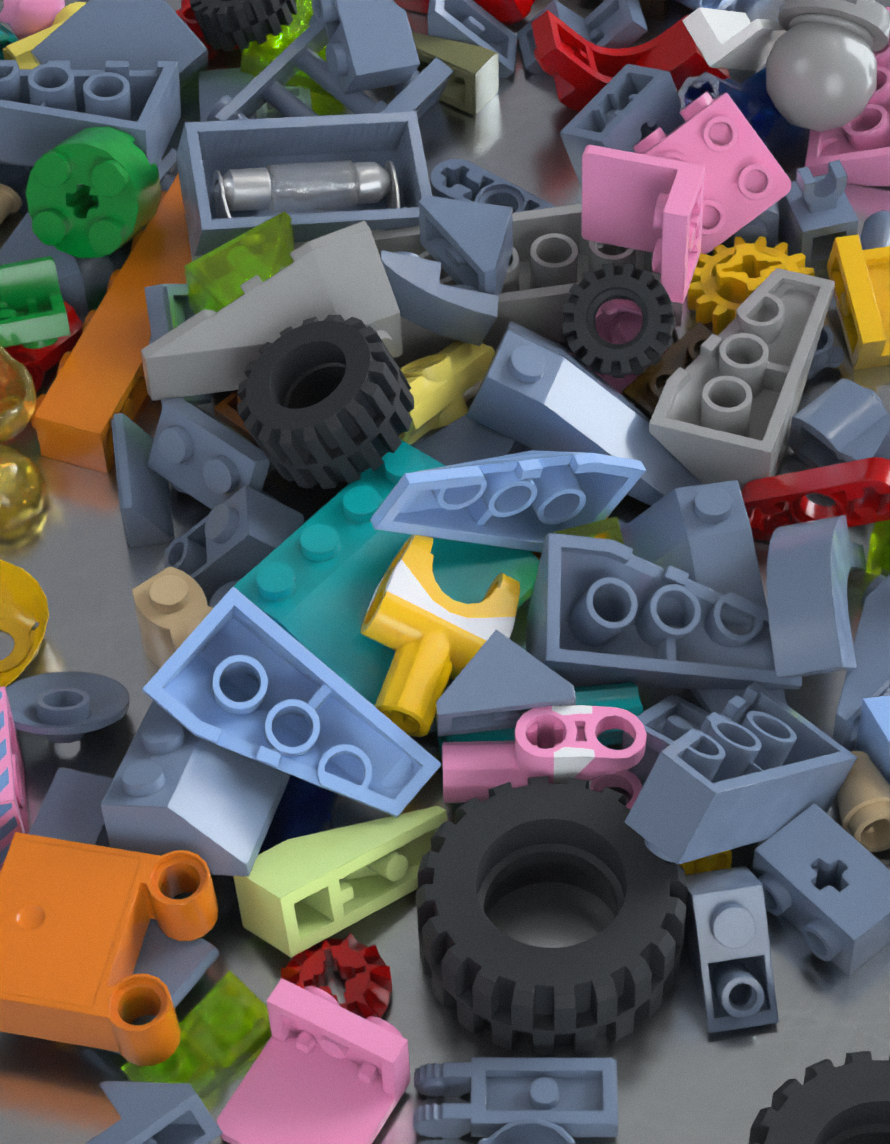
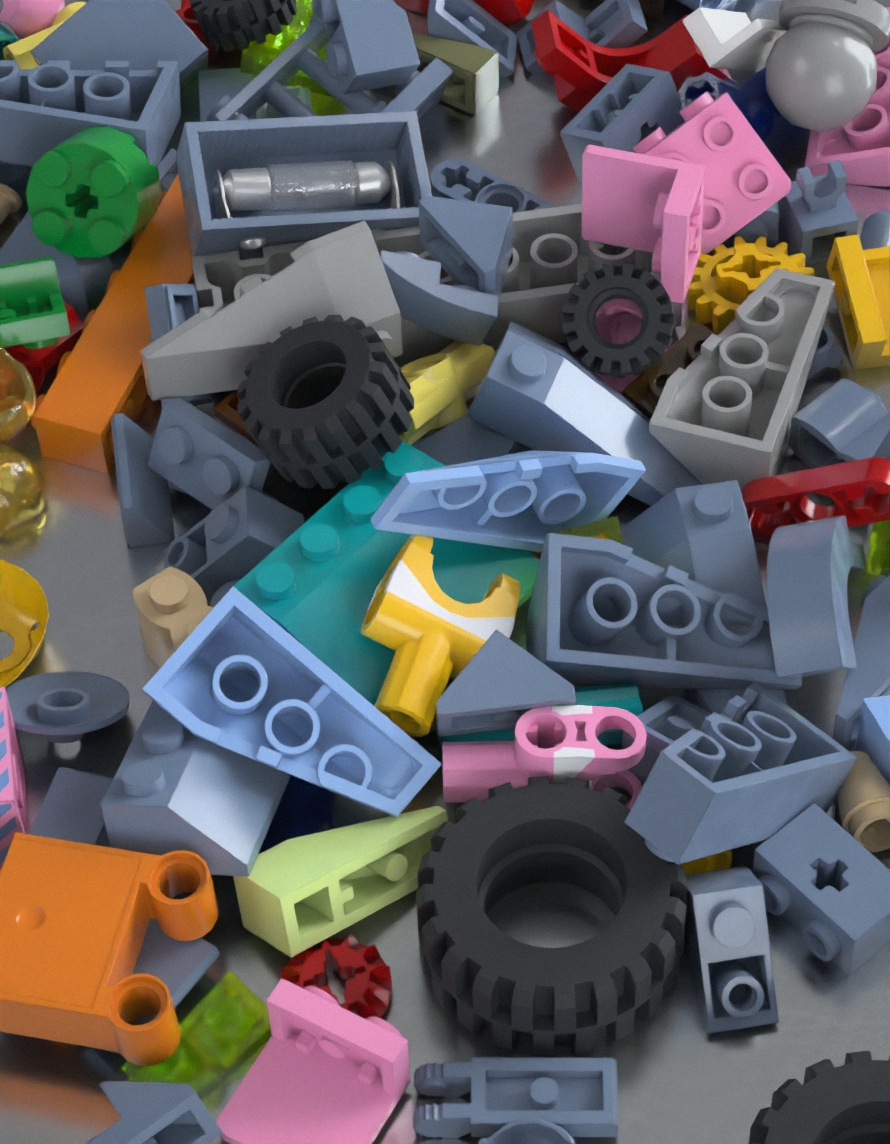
(217, 276): clear neon green slope -> none

